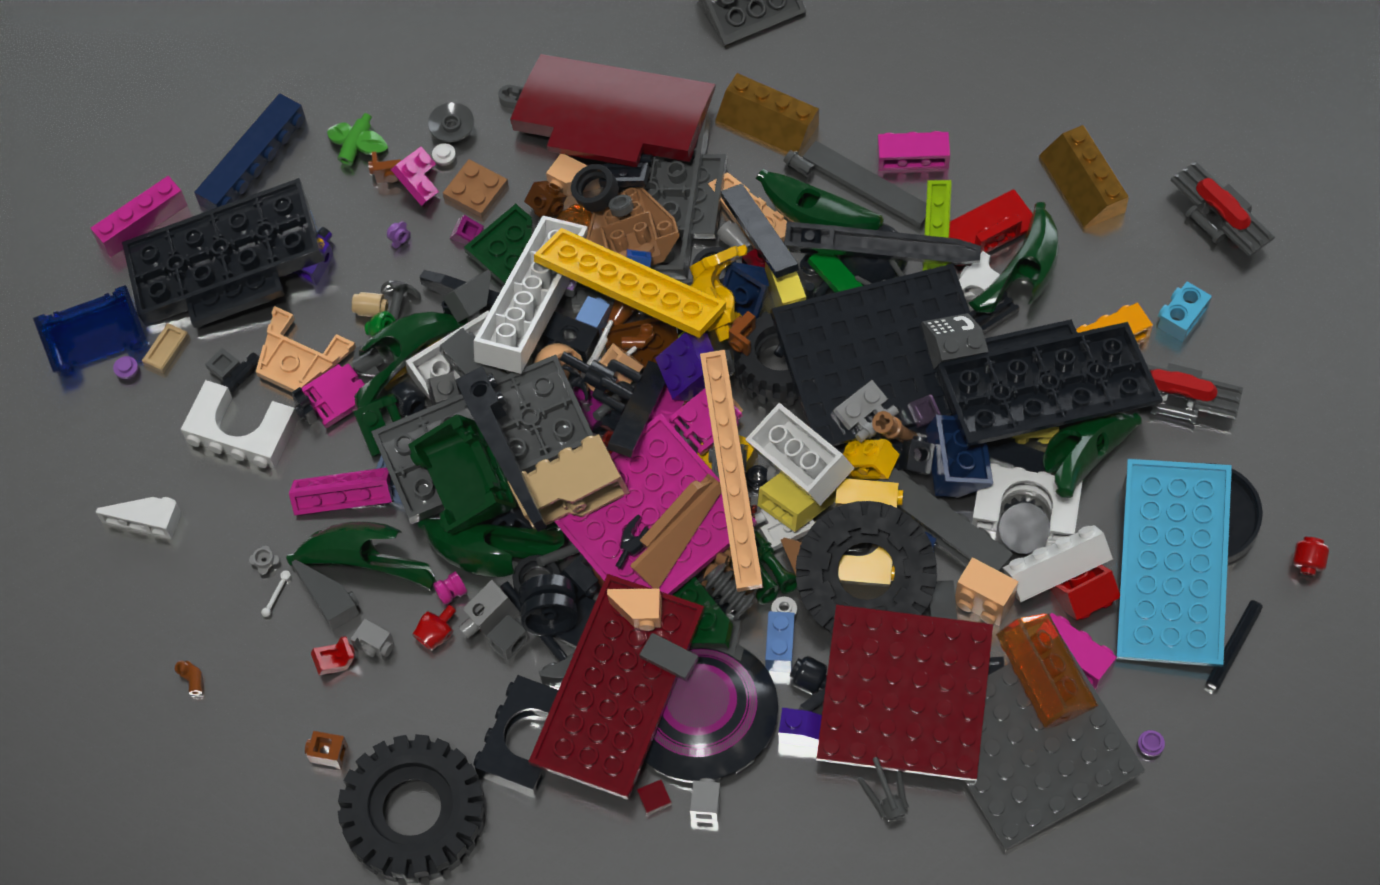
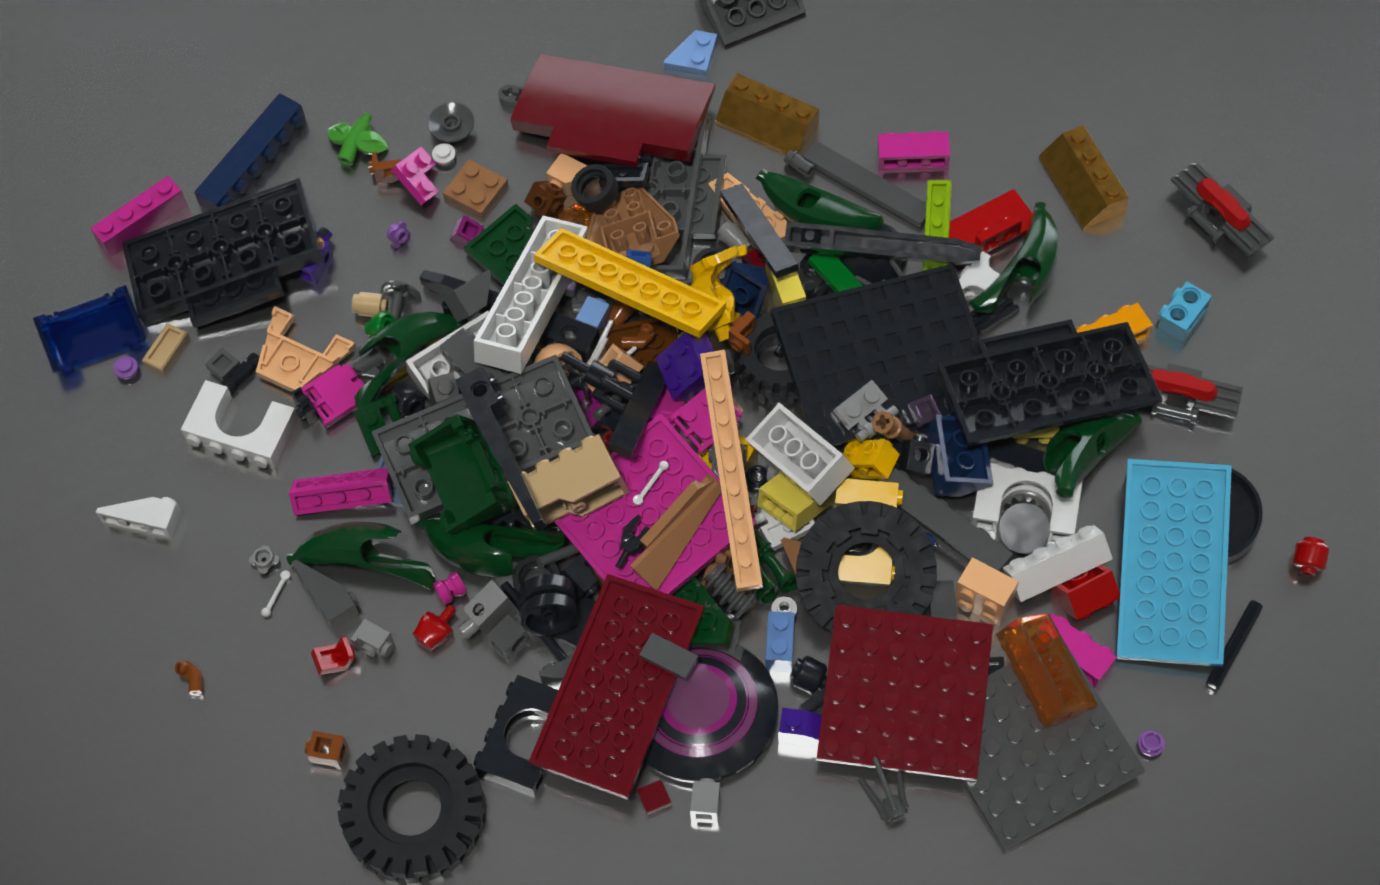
(621, 205): dark grey tile -> none
(638, 499): none -> white hinge
(638, 606): light nougat slope -> none
(693, 53): none -> light blue wing
(953, 338): dark grey slope -> none

